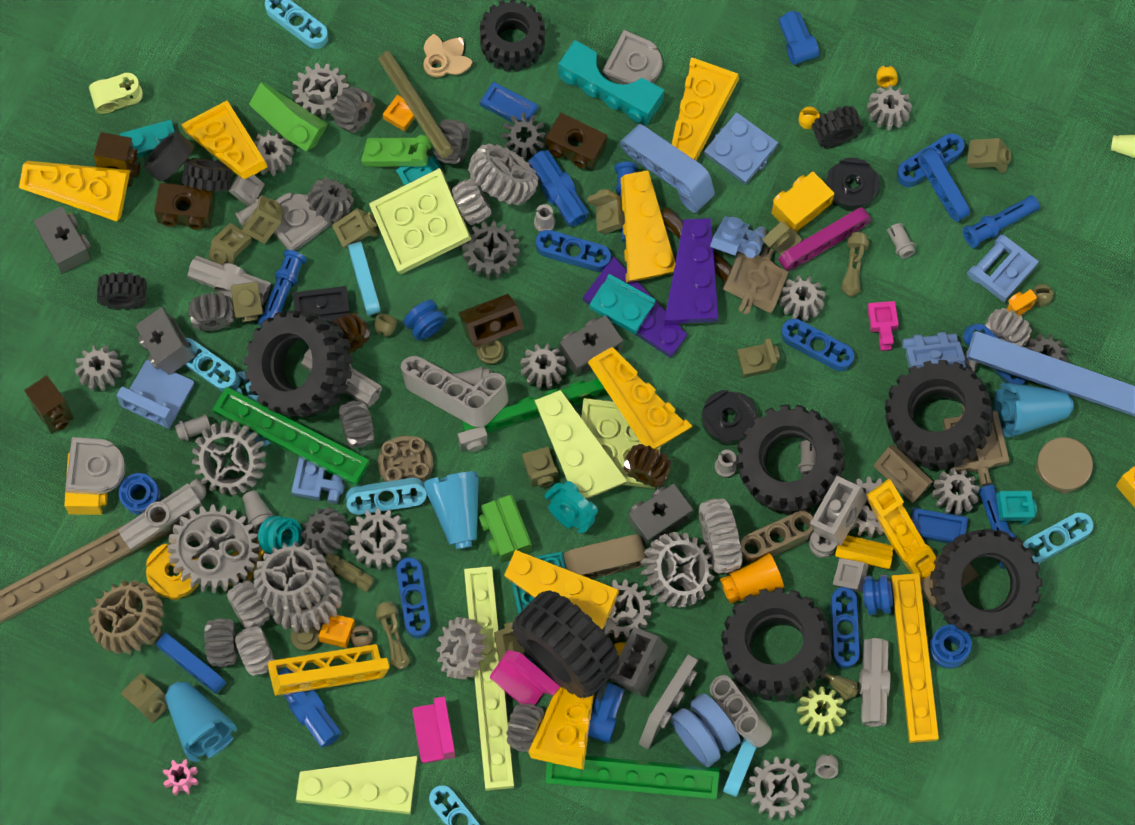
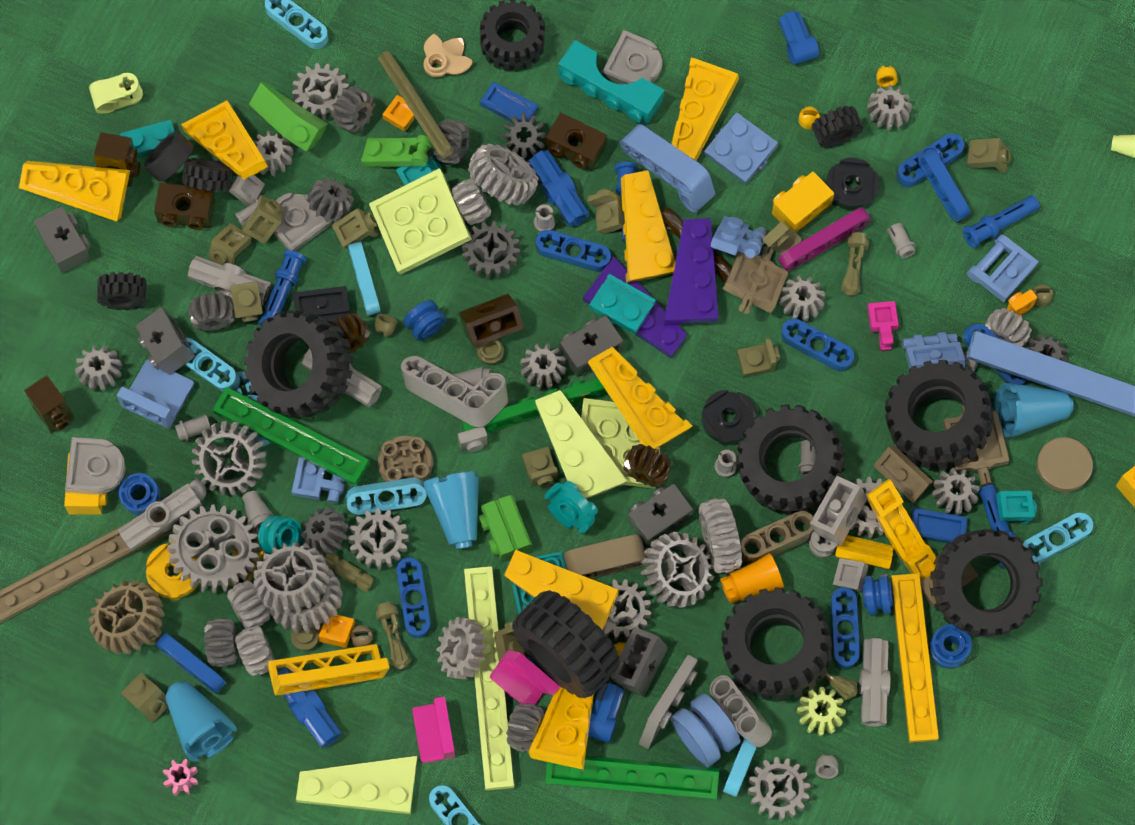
(356, 424): dark grey gear -> none

